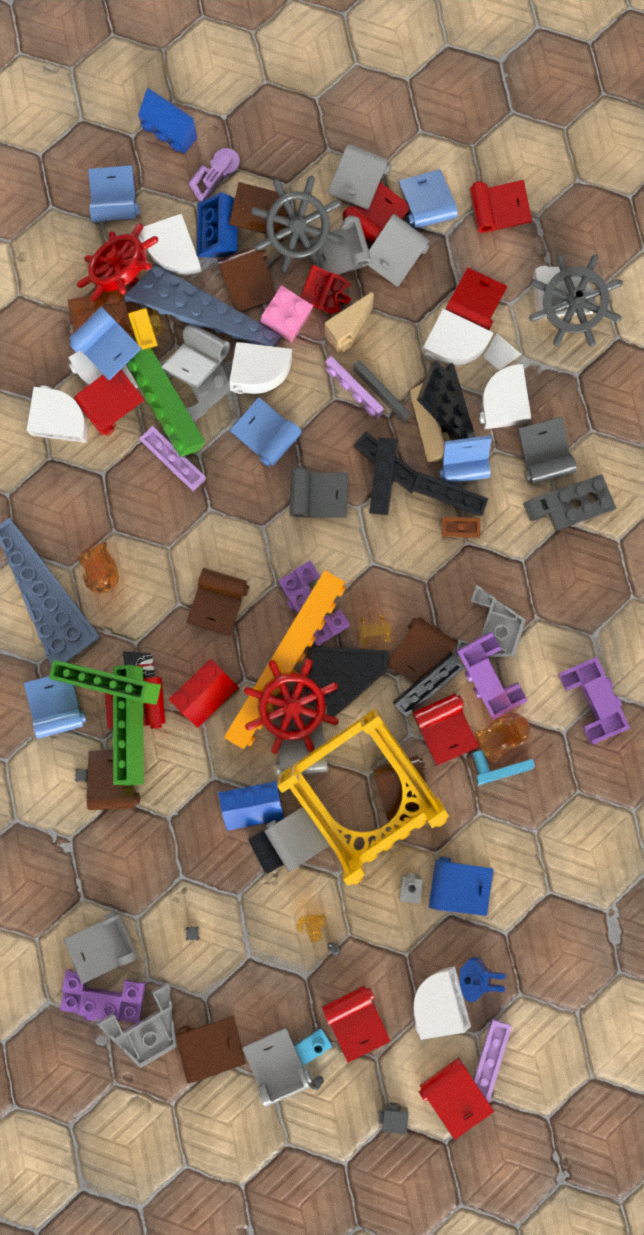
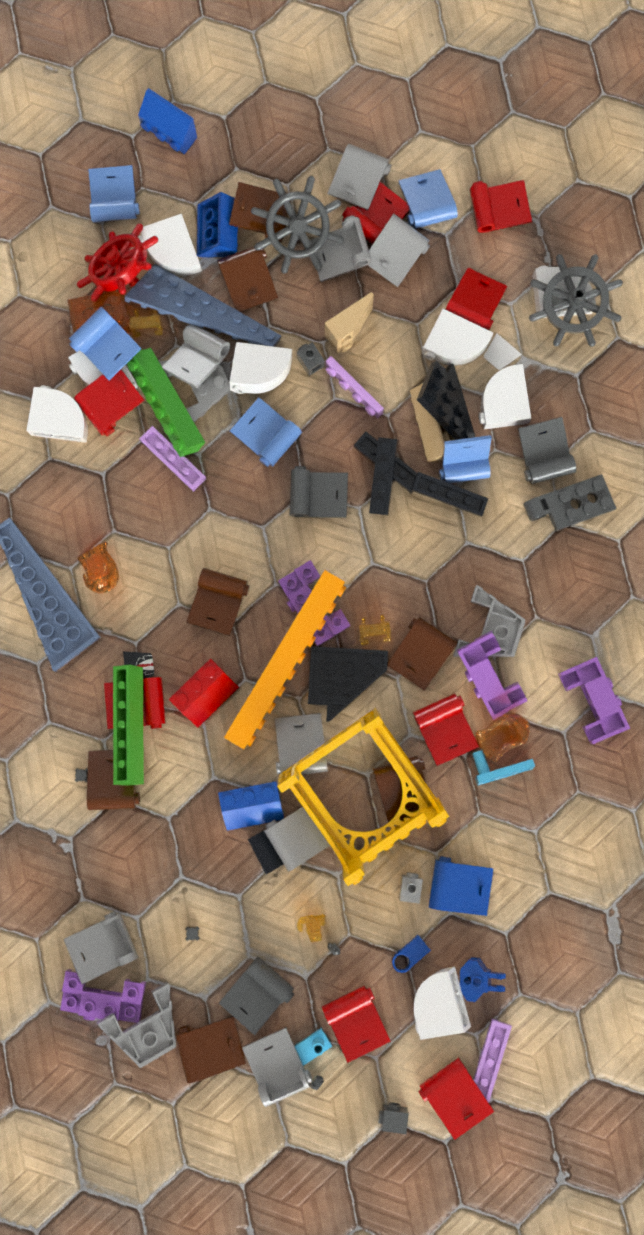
(53, 707): medium blue door -> none
(105, 682): bright green brick -> none
(143, 329): yellow tile -> none
(223, 163): lavender piece -> none
(256, 995): none -> dark grey door
(286, 314): bright pink brick -> none
(291, 706): red piece -> none
(310, 358): none -> dark grey brick
(325, 290): red plate -> none
(381, 391): dark grey tile -> none
(414, 950): none -> blue piece
(428, 684): black plate -> none
(460, 527): dark orange plate -> none

